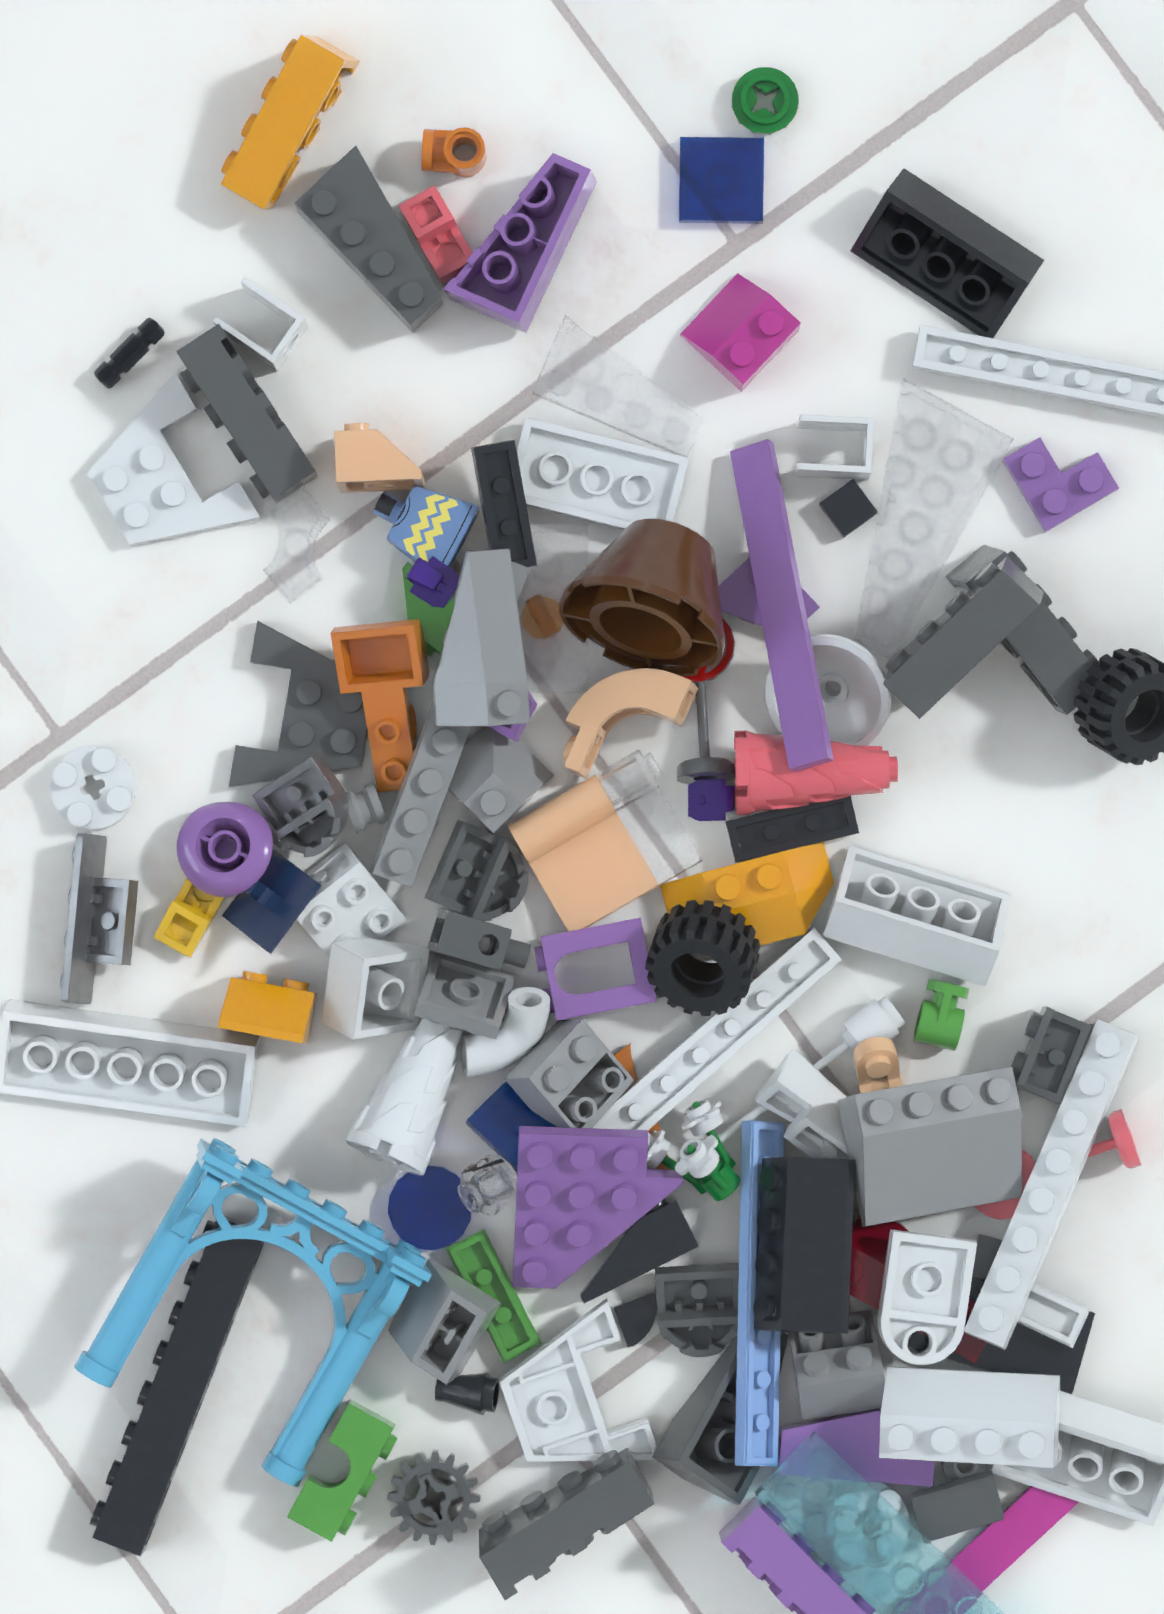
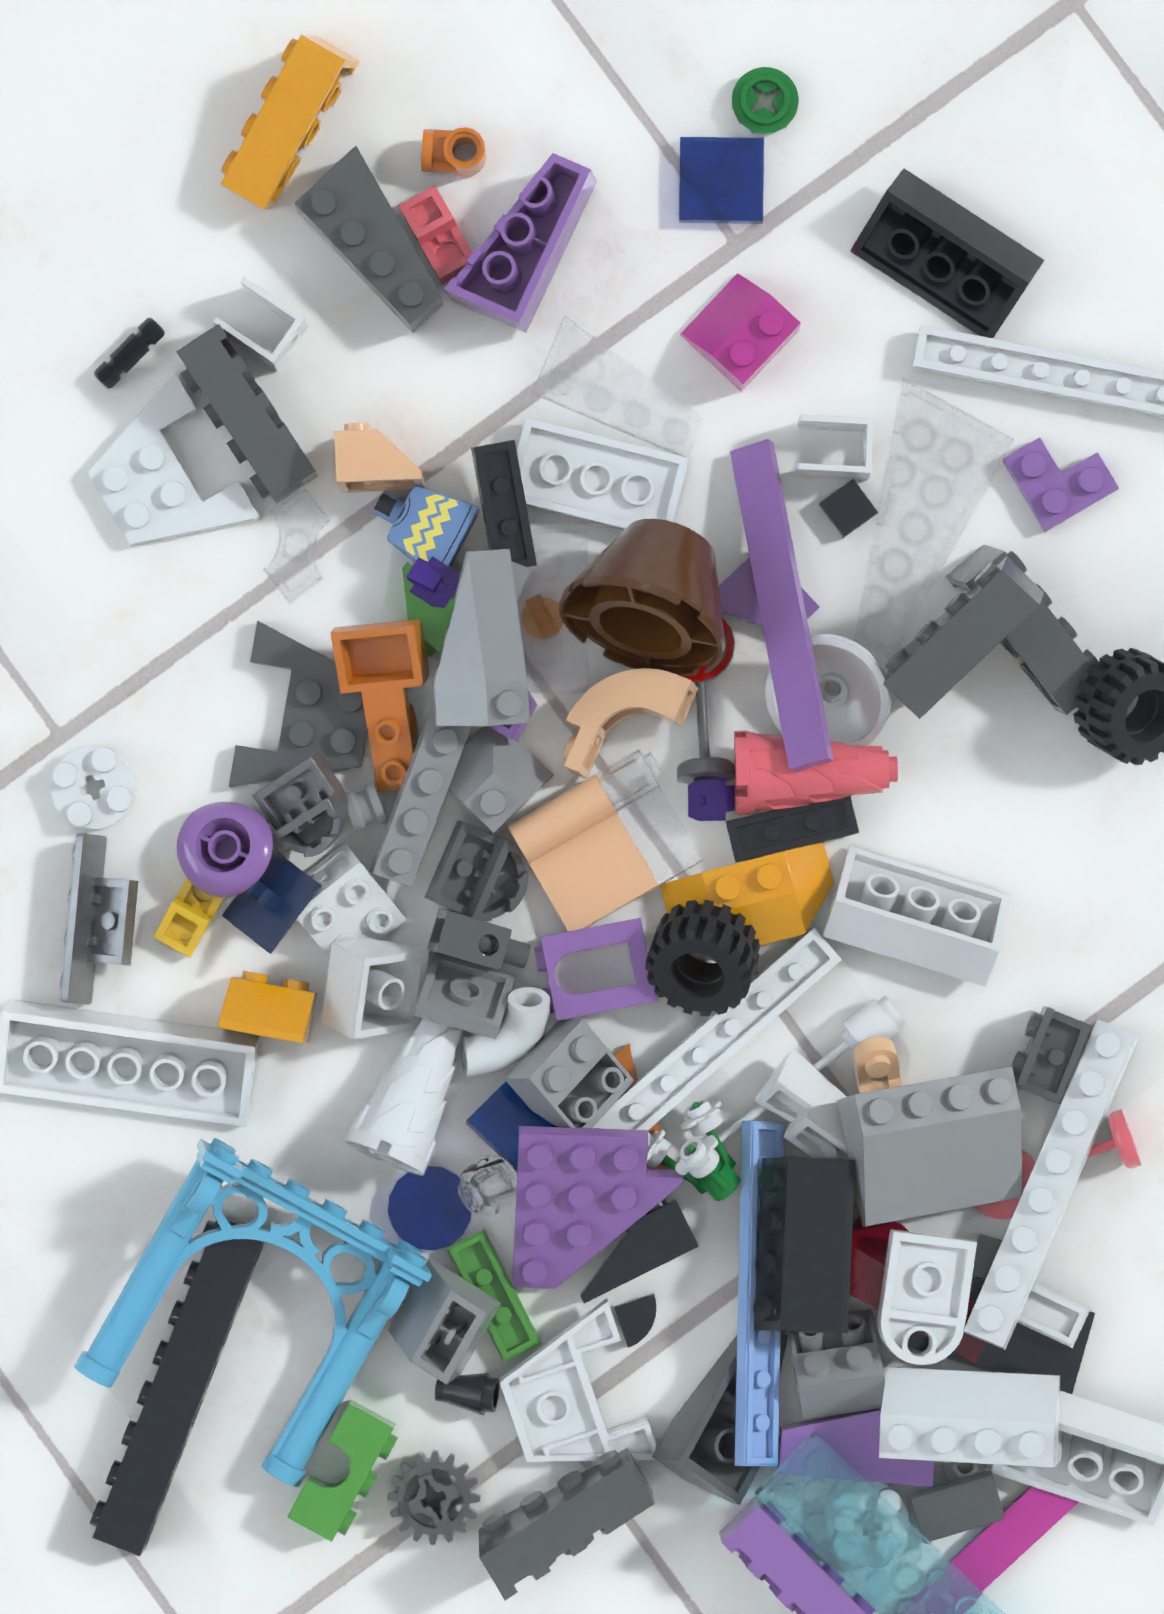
(698, 1306): dark grey slope -> none
(940, 1021): bright green piece -> none

